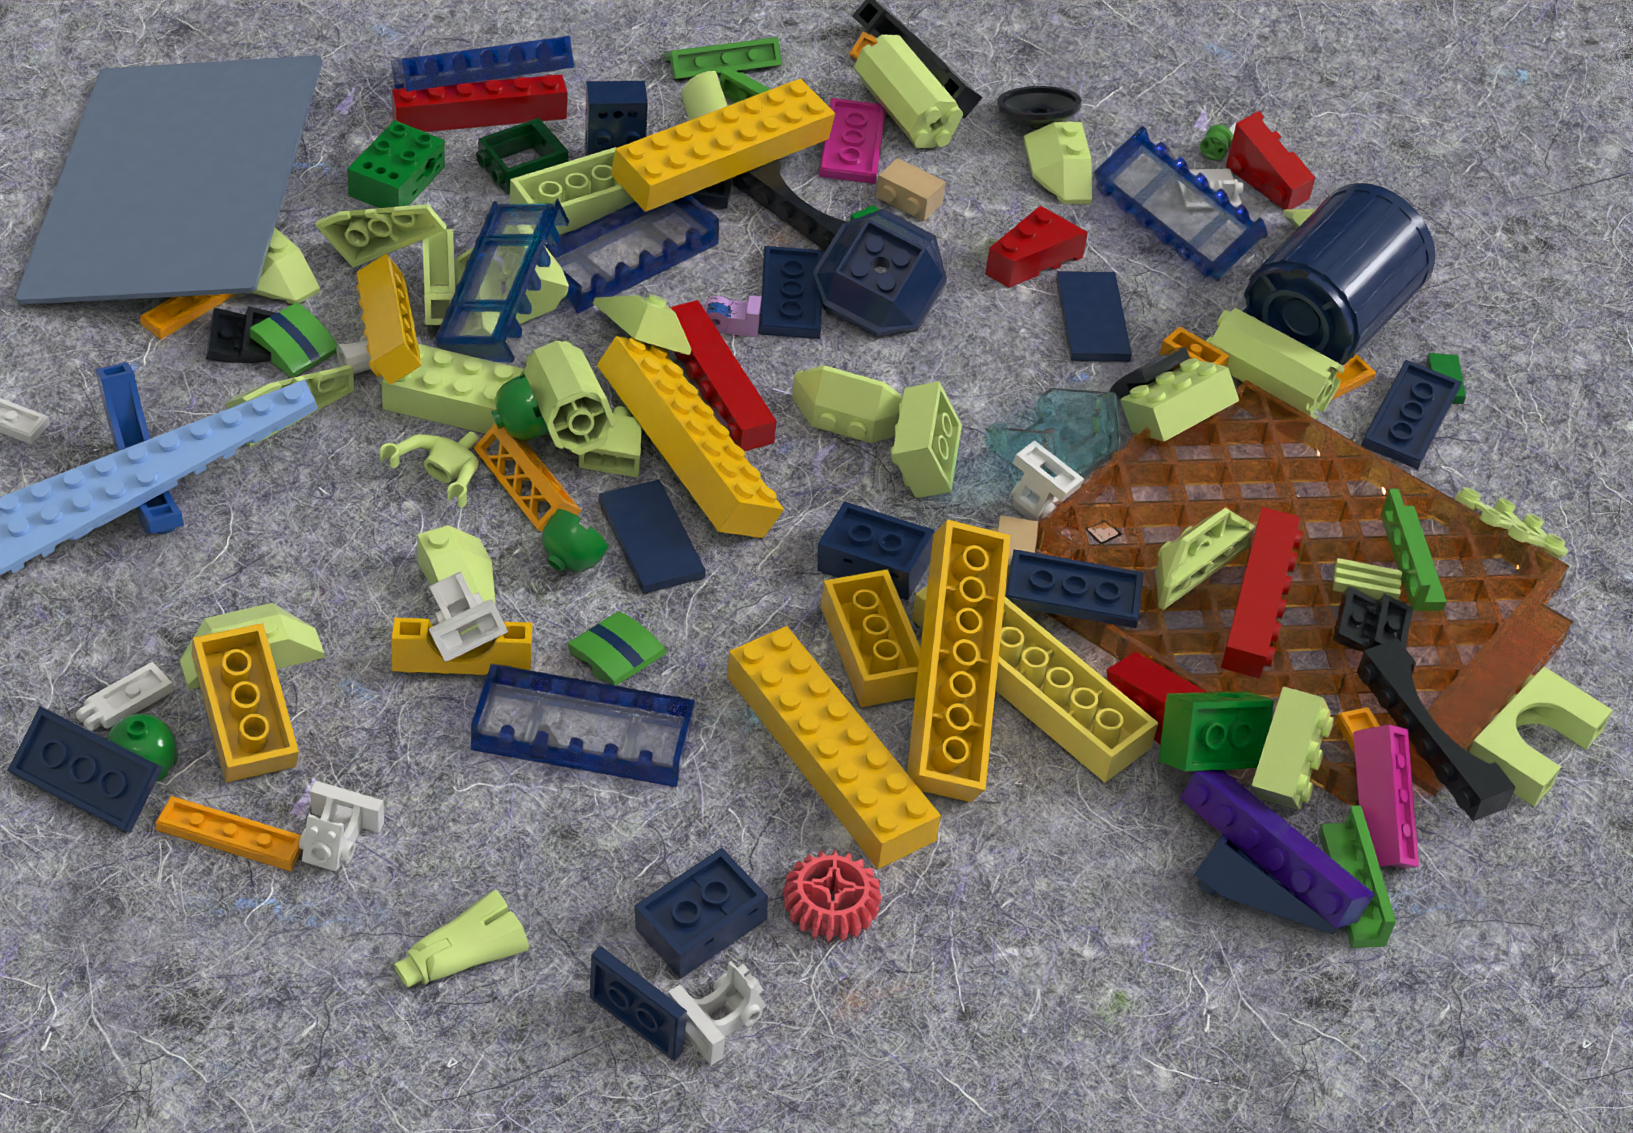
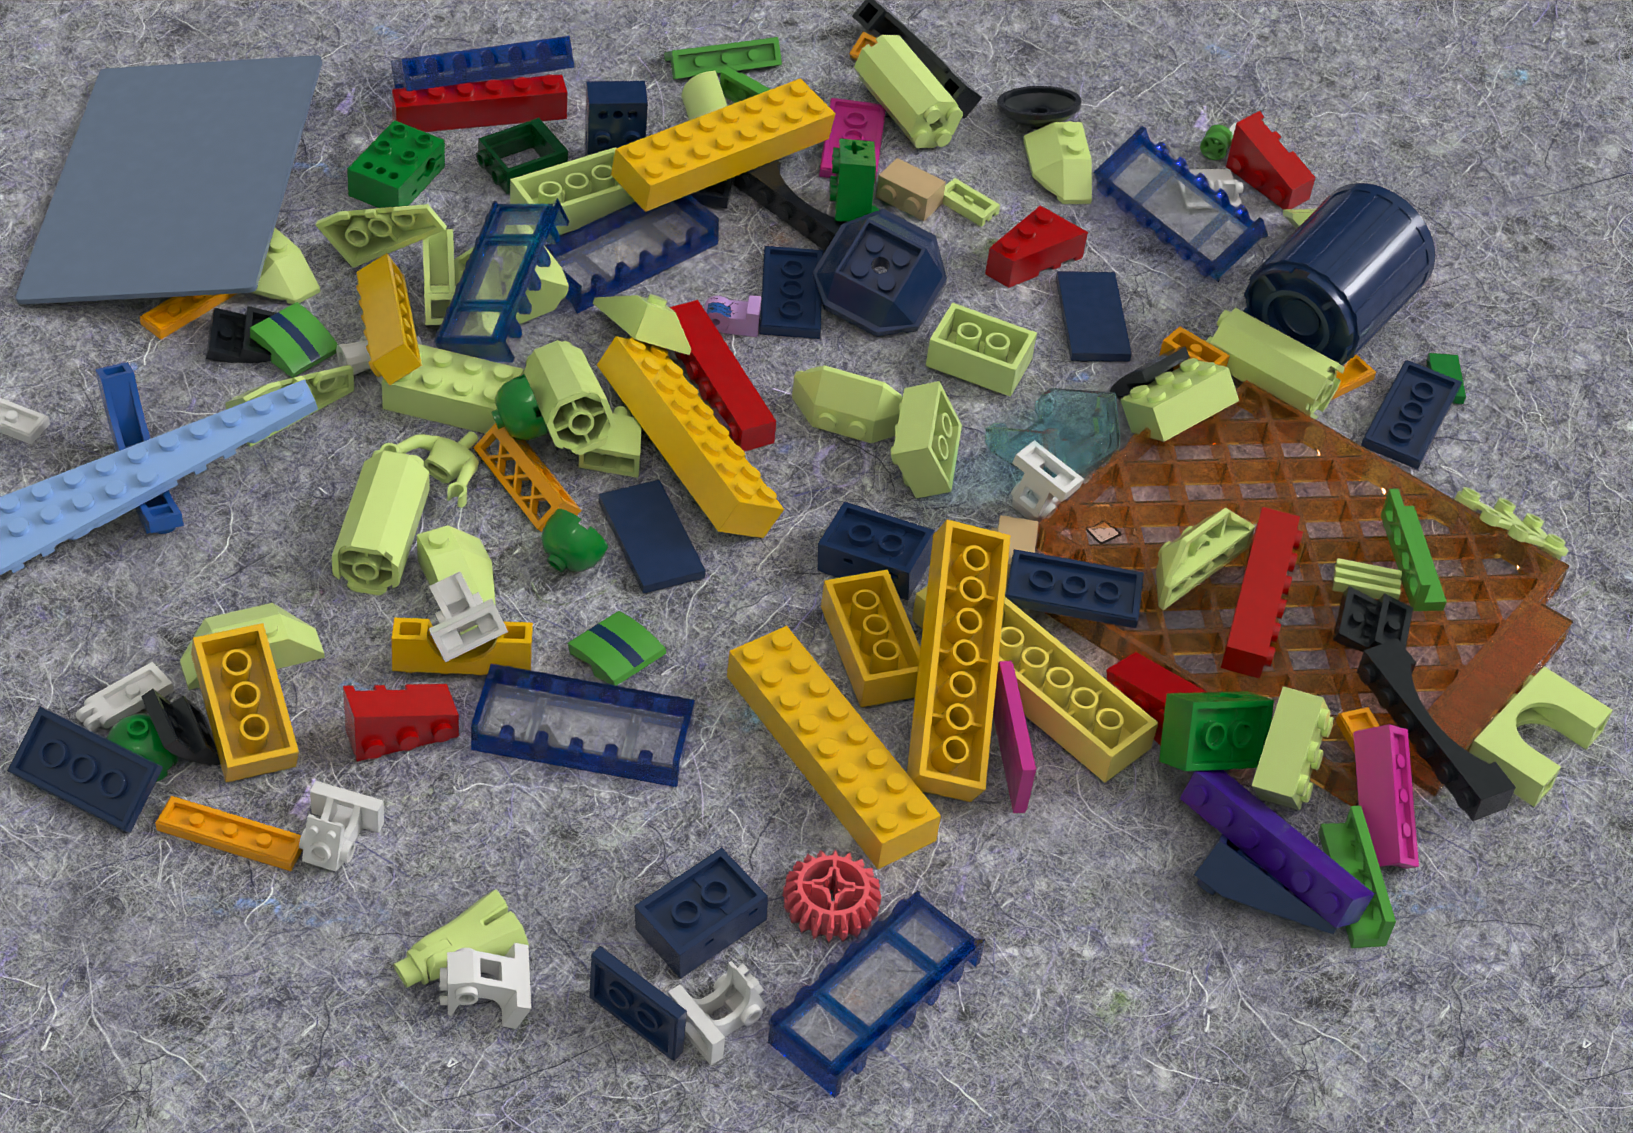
(182, 728): none -> black slope
(381, 522): none -> yellowish green brick
(398, 720): none -> red wedge
(465, 985): none -> white tile
(854, 179): none -> green piece
(872, 991): none -> clear blue window
(969, 202): none -> yellowish green tile
(981, 349): none -> yellowish green brick
(1013, 737): none -> dark pink tile

